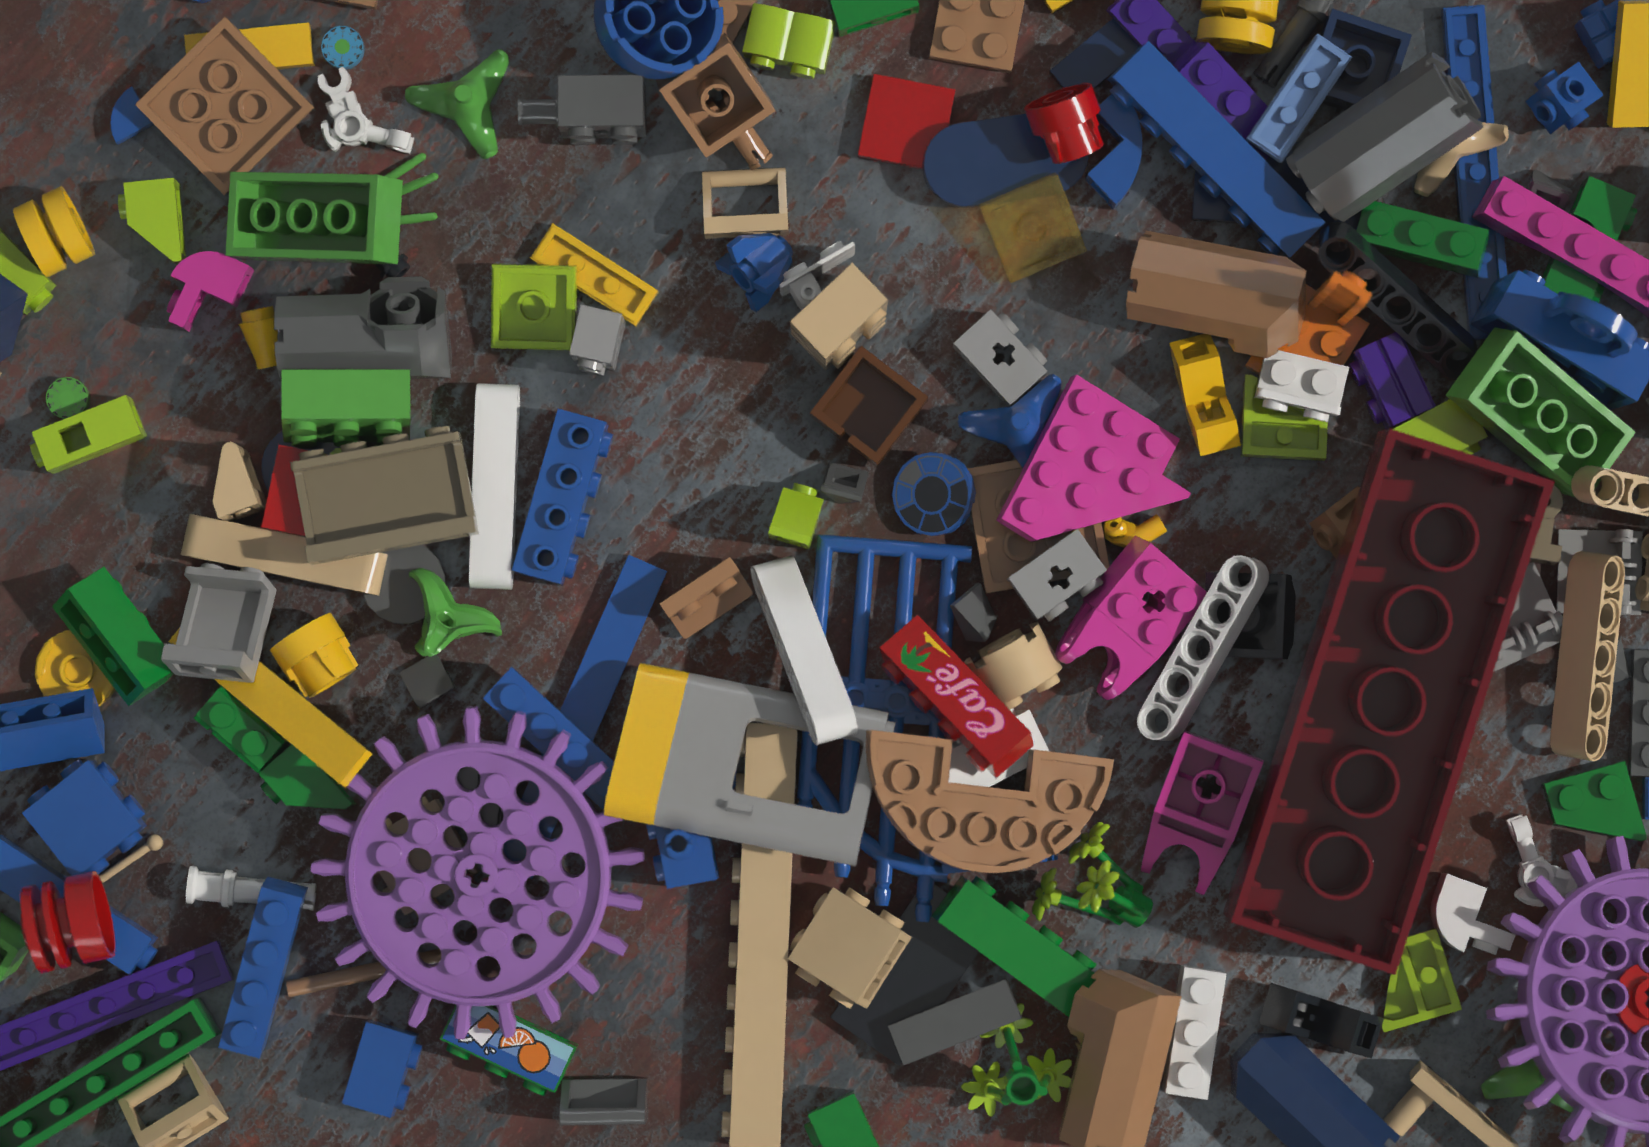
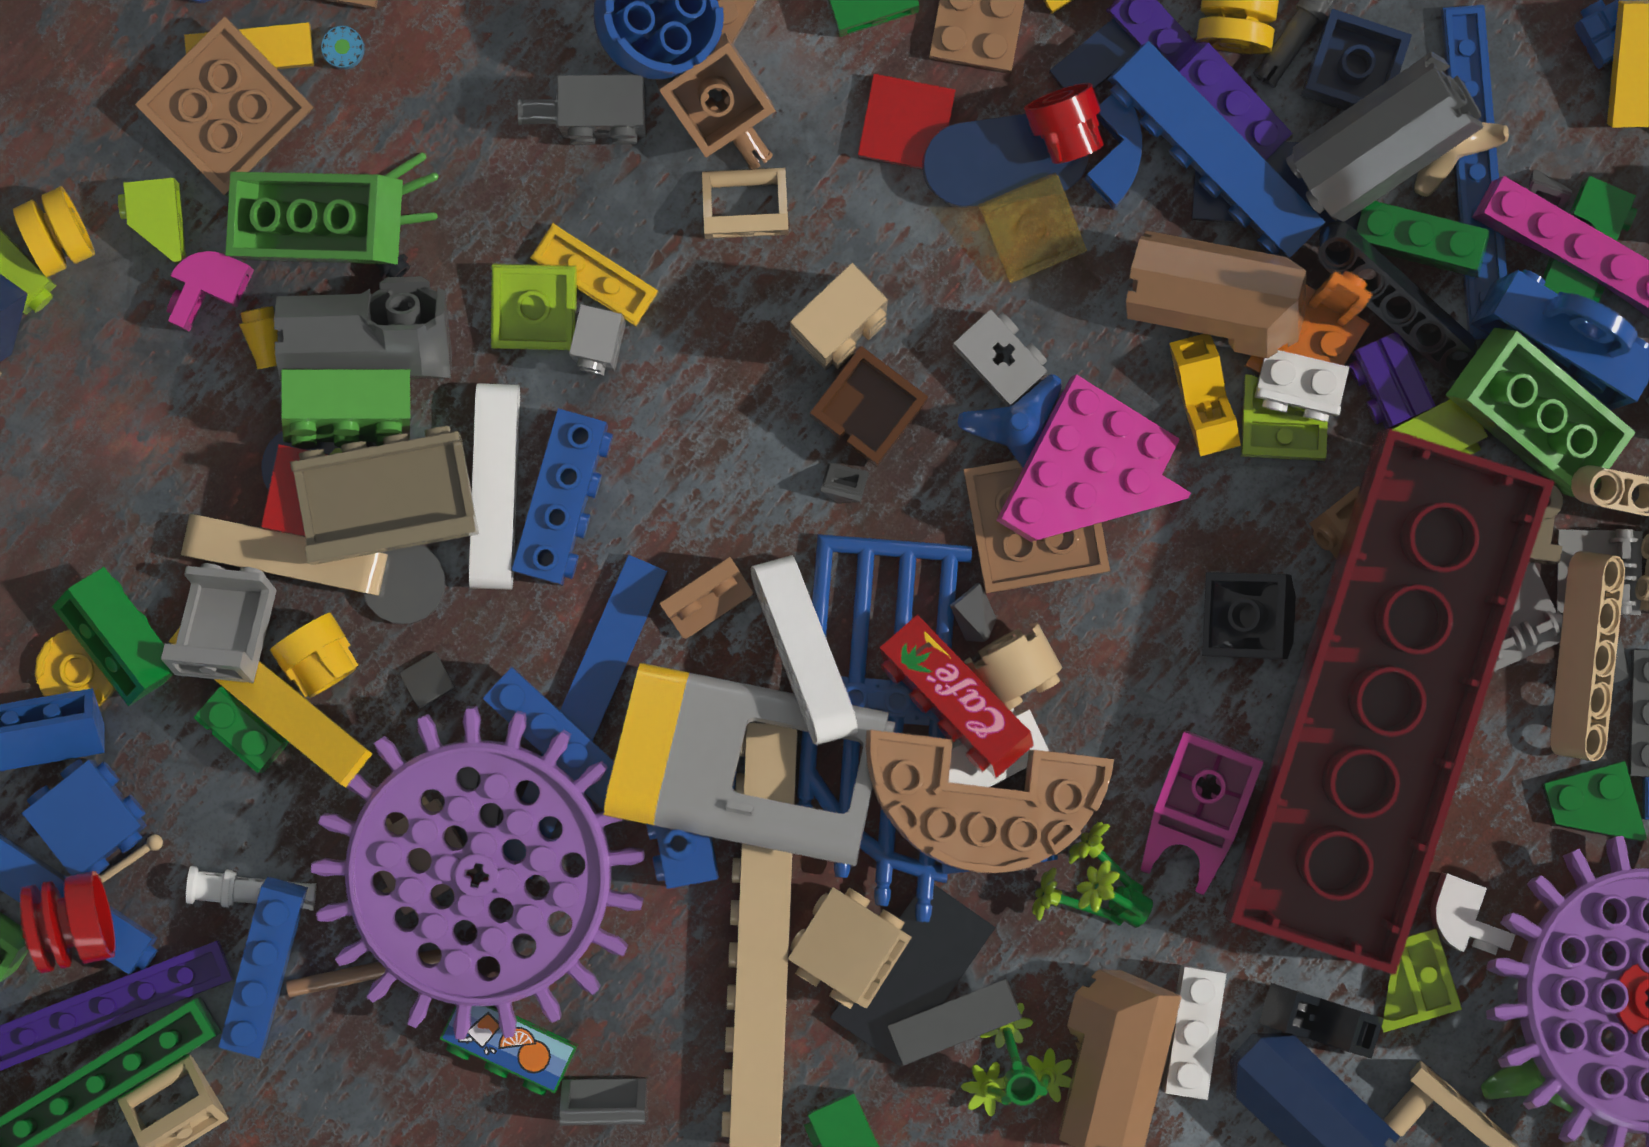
(67, 397): bright green tile -> none
(87, 435): lime brick -> none
(127, 118): blue tile -> none
(237, 485): tan tile -> none
(302, 783): green slope -> none
(350, 123): white piece -> none
(381, 1069): blue brick -> none
(445, 618): bright green piece -> none
(467, 101): bright green piece -> none
(757, 265): blue brick -> none
(788, 40): lime brick -> none
(796, 516): lime slope -> none
(801, 279): white hinge -> none
(933, 494): tile -> none
(1013, 944): green brick -> none
(1069, 553): light grey brick -> none
(1121, 532): yellow arm -> none
(1126, 625): dark pink brick -> none
(1184, 657): white beam -> none
(1298, 98): medium blue tile -> none
(1535, 865): white piece -> none
(1563, 98): blue brick -> none

